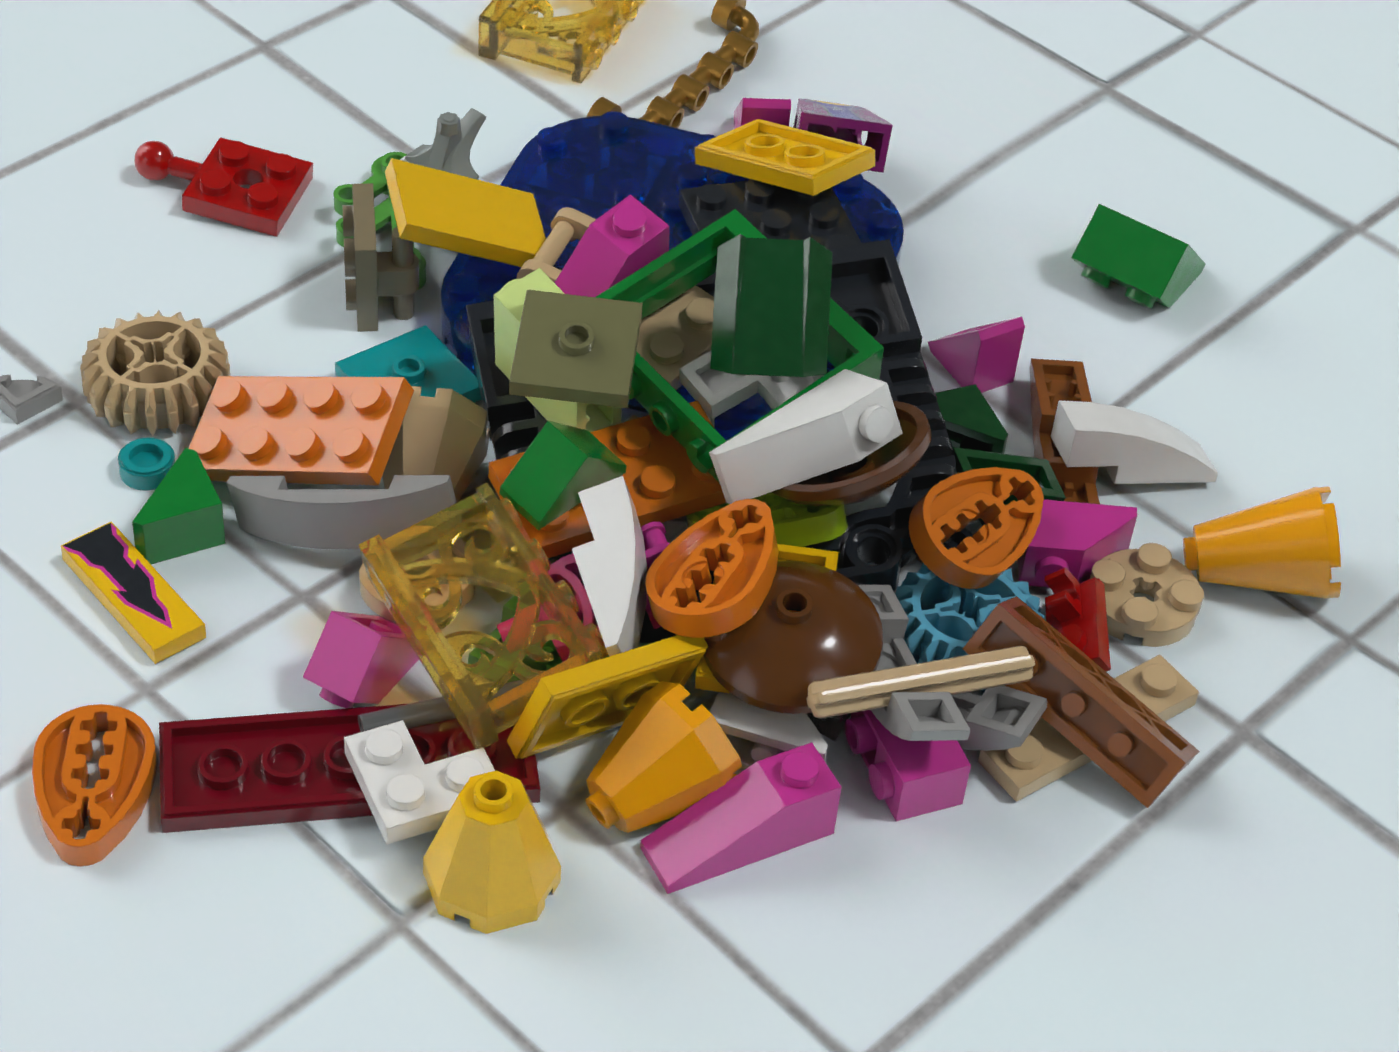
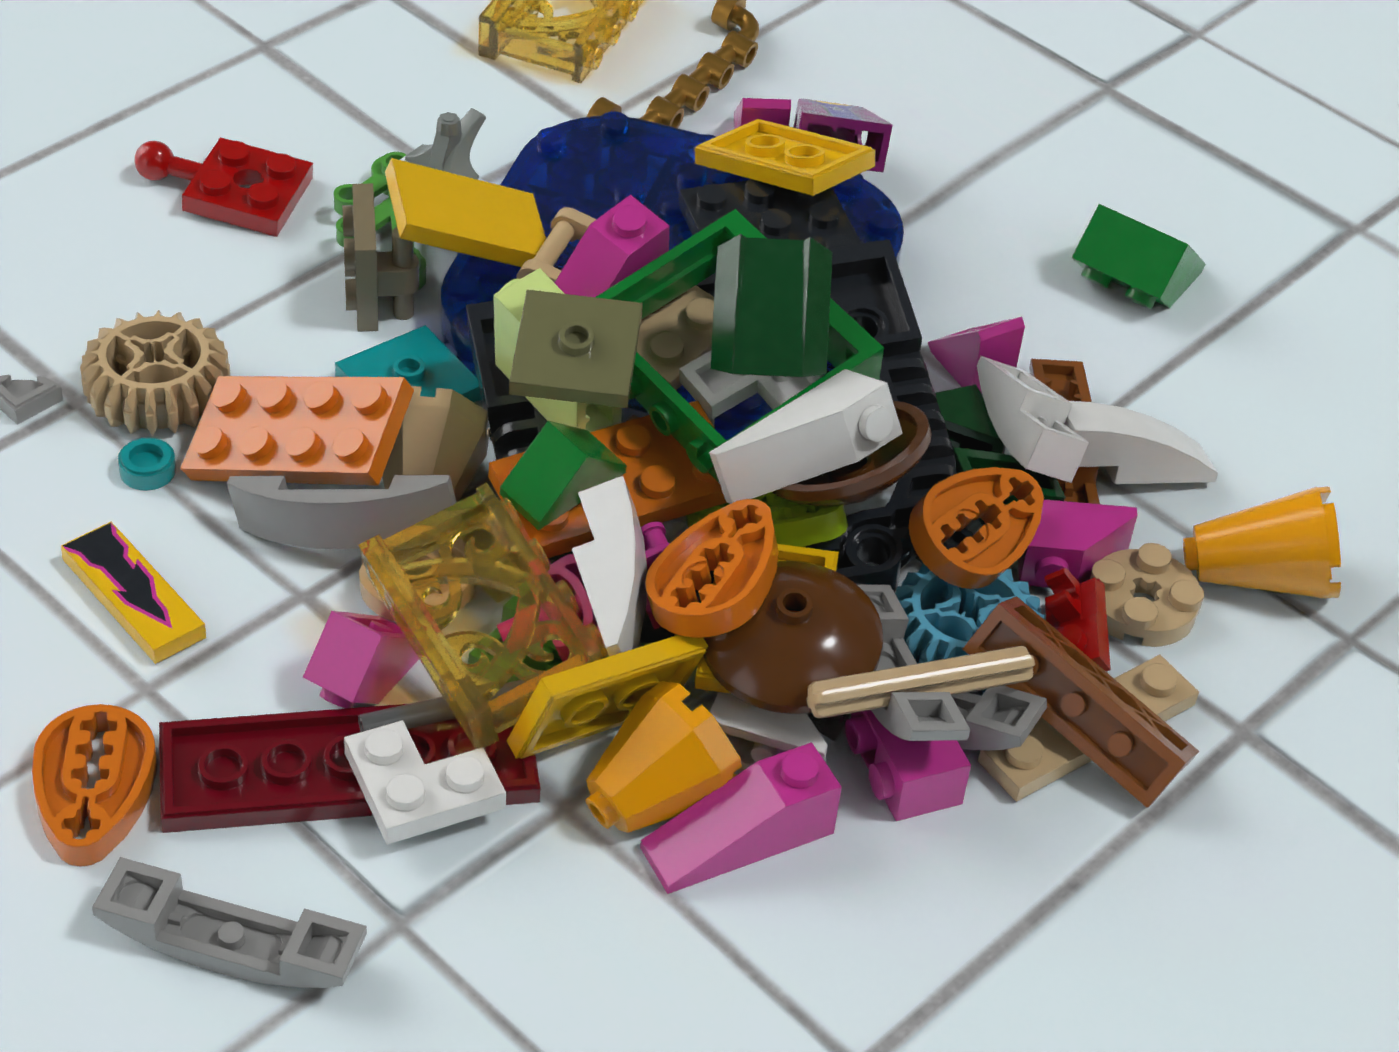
(180, 514): green slope -> none
(227, 937): none -> light grey slope
(492, 856): yellow cone -> none
(1030, 420): none -> white slope

